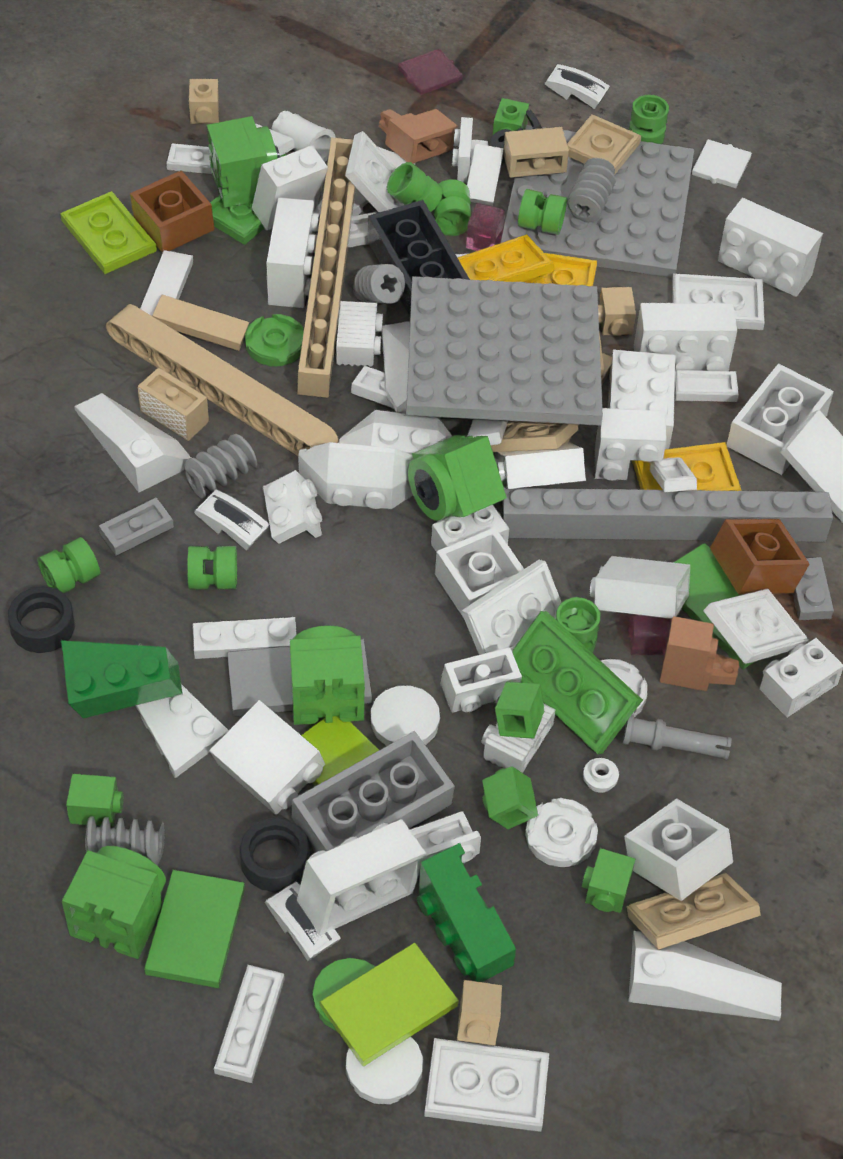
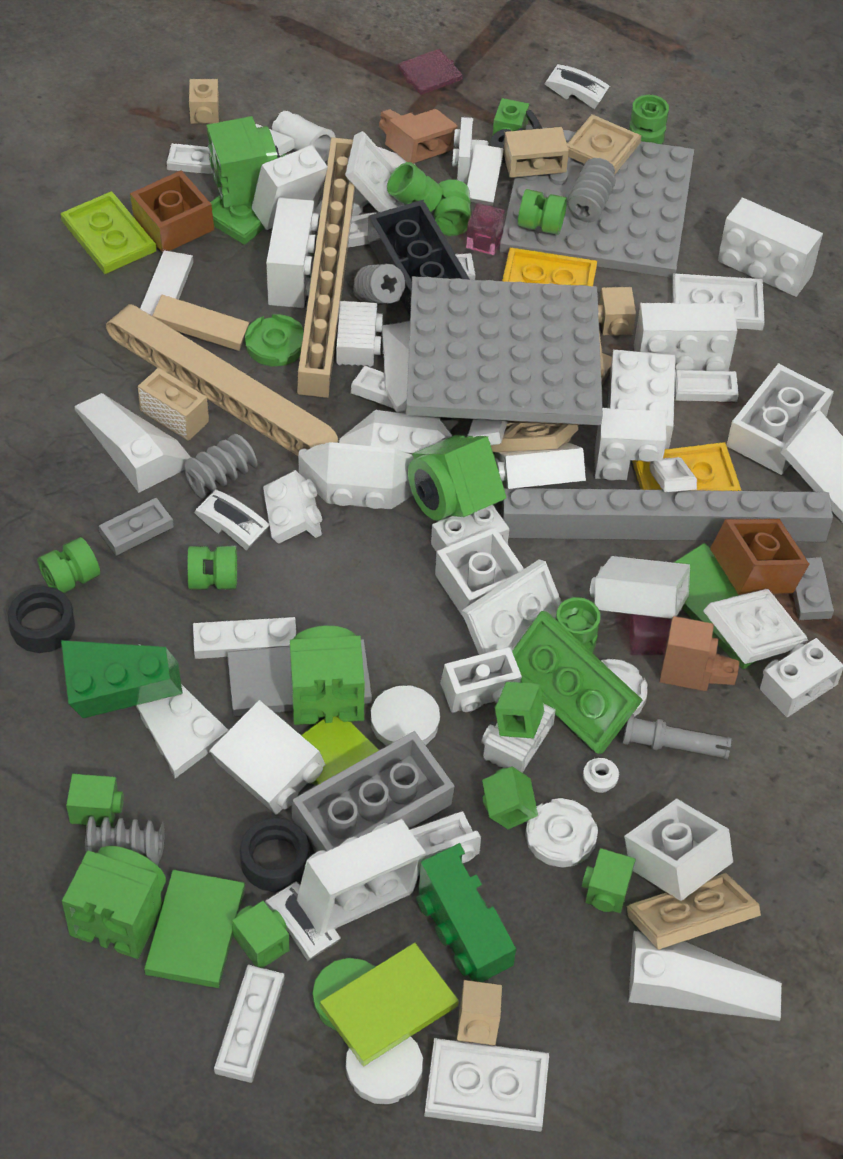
(261, 934): none -> bright green brick
(508, 261): yellow tile -> none
(721, 163): white piece -> none

